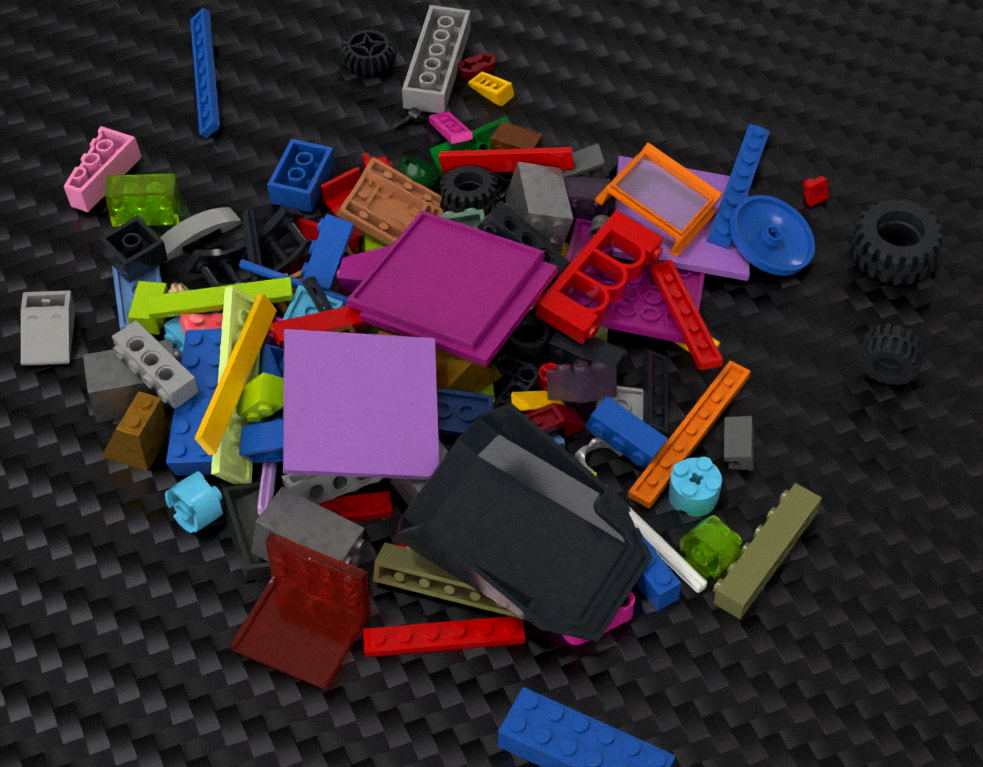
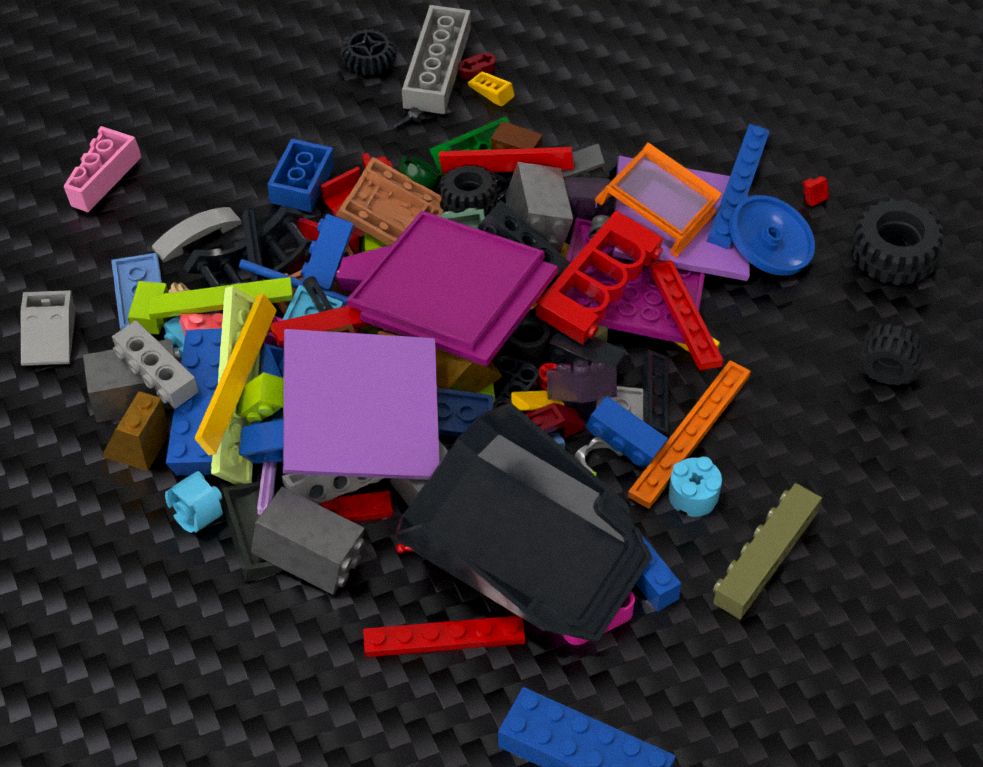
(133, 249): black brick -> none
(149, 196): clear neon green brick -> none
(204, 73): blue plate -> none
(305, 613): clear red bracket -> none
(410, 571): olive brick -> none
(450, 127): dark pink tile -> none
(669, 555): white axle -> none
(711, 547): clear neon green brick -> none
(739, 442): dark grey hinge -> none

